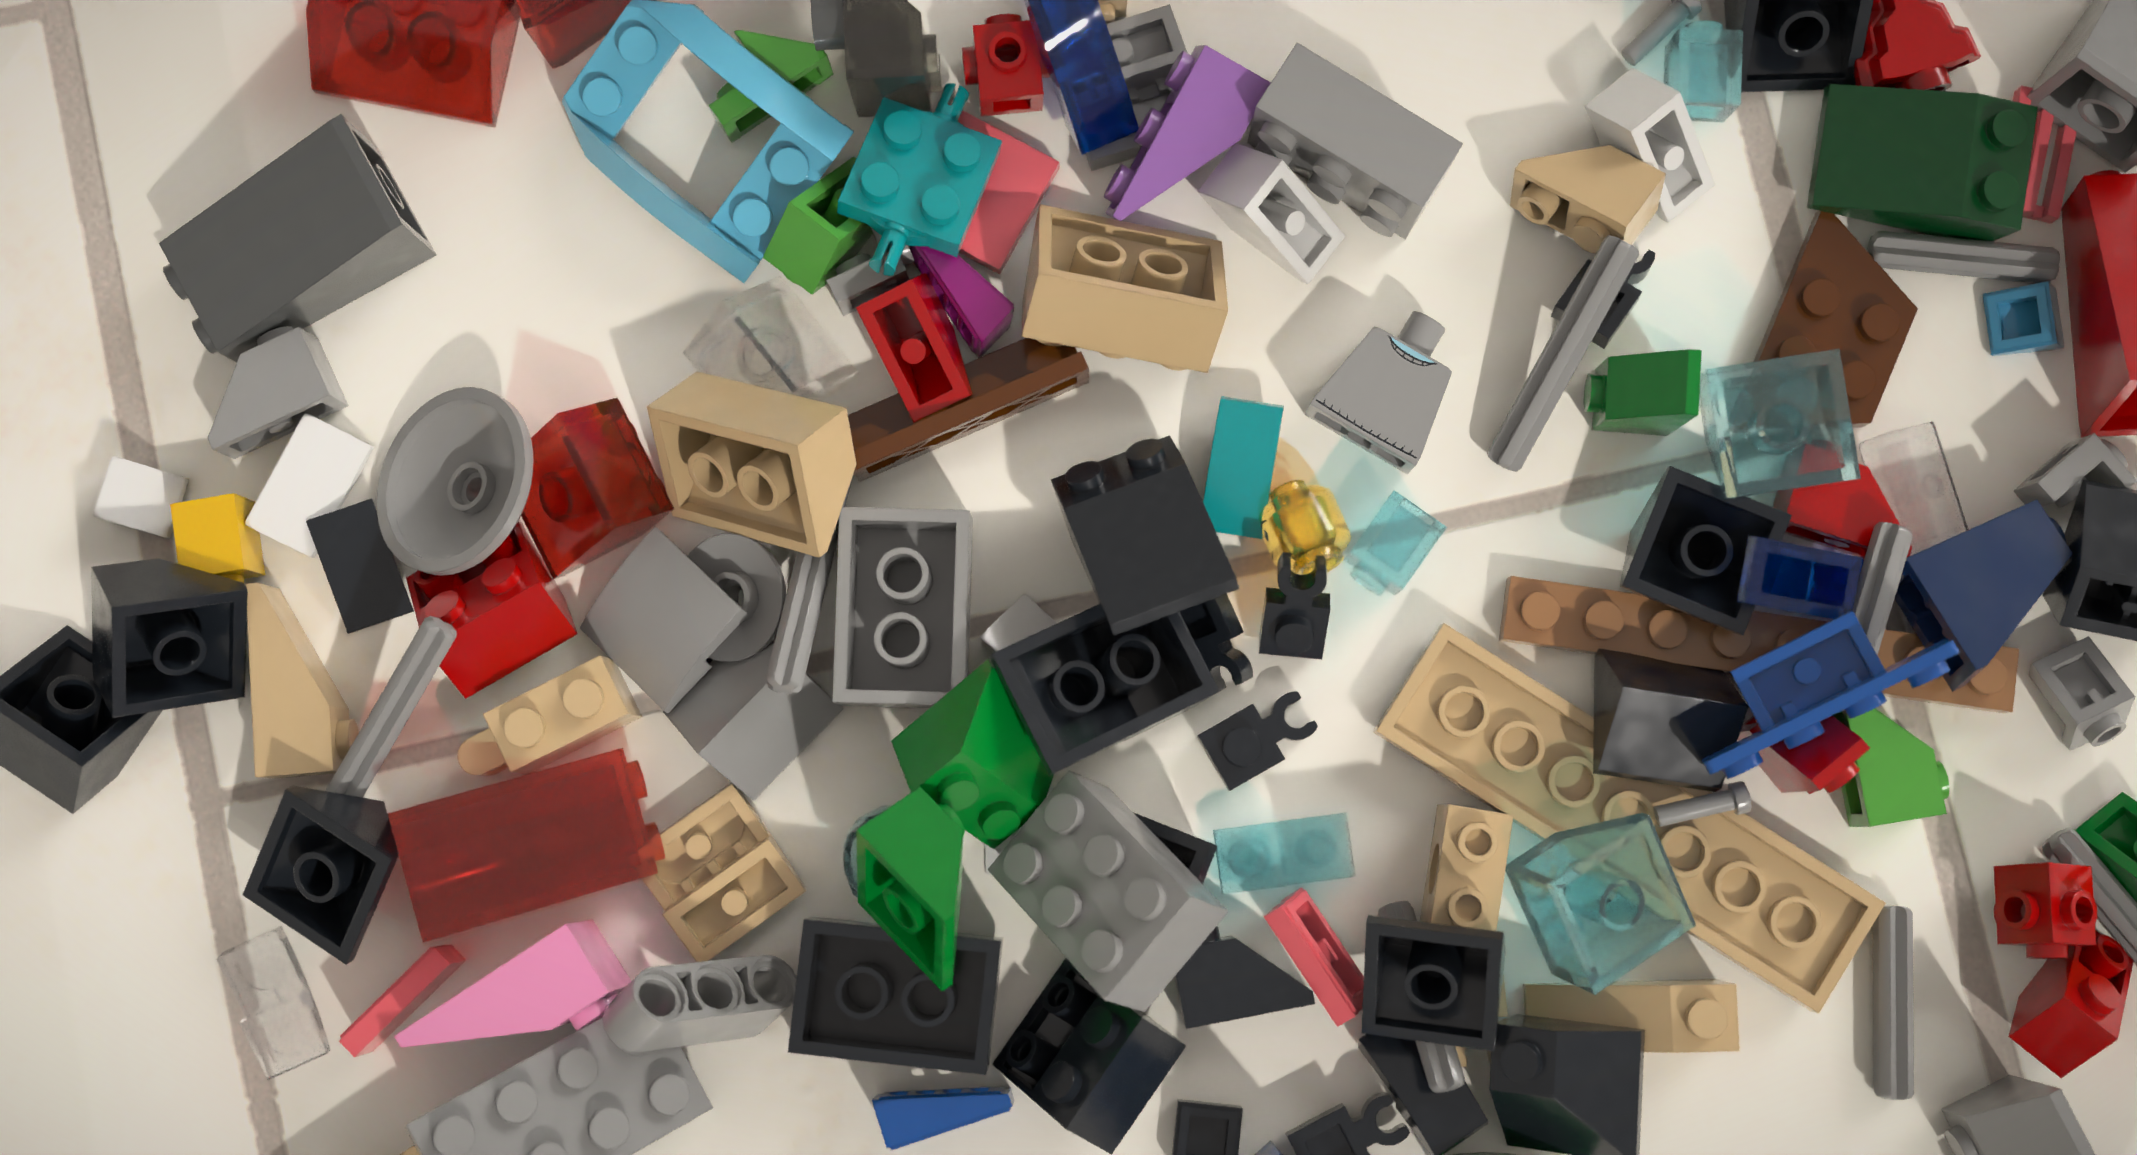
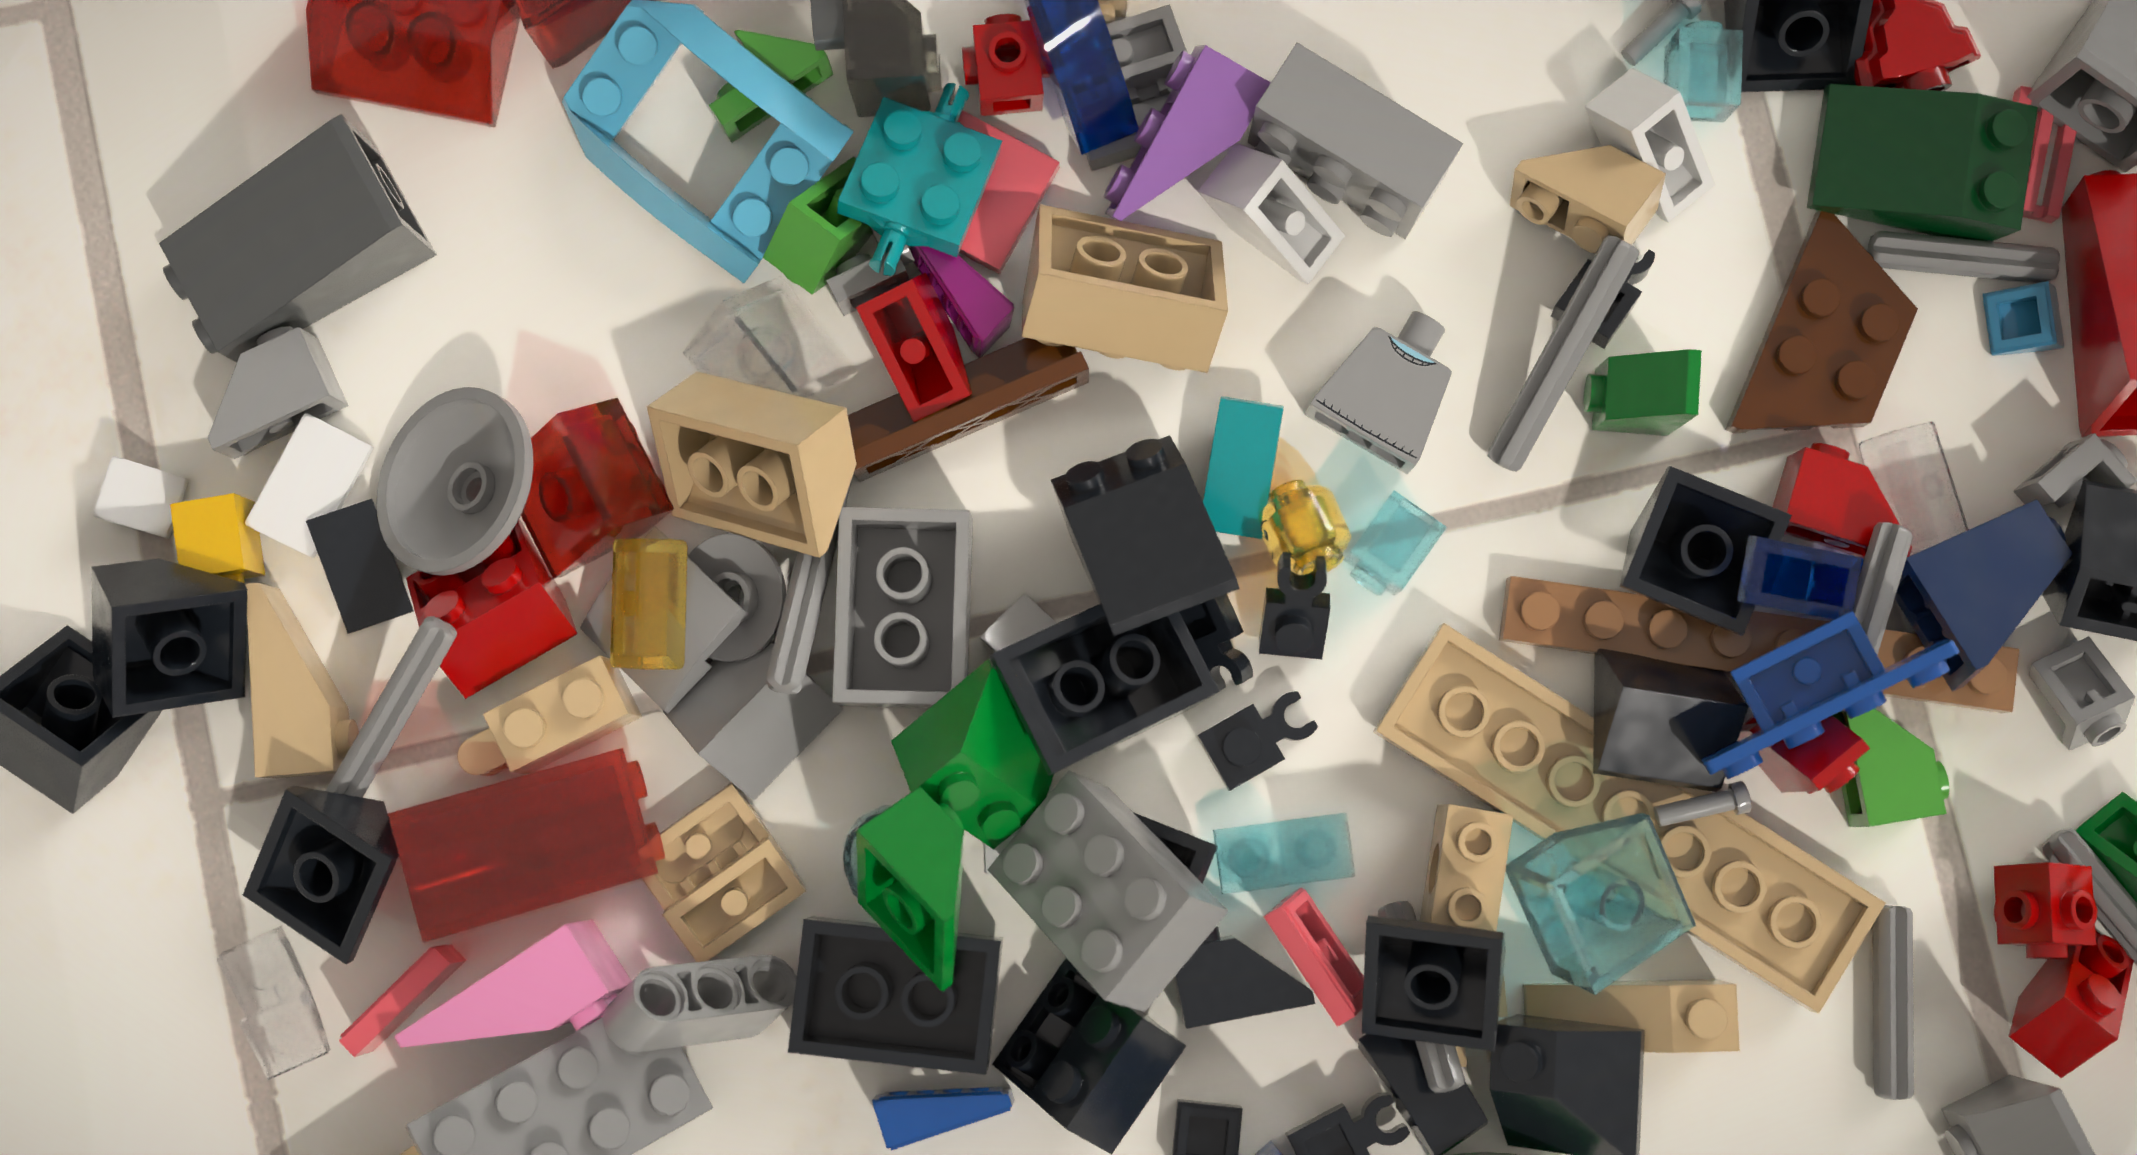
(648, 604): none -> clear yellow slope
(1778, 424): clear light blue slope -> none

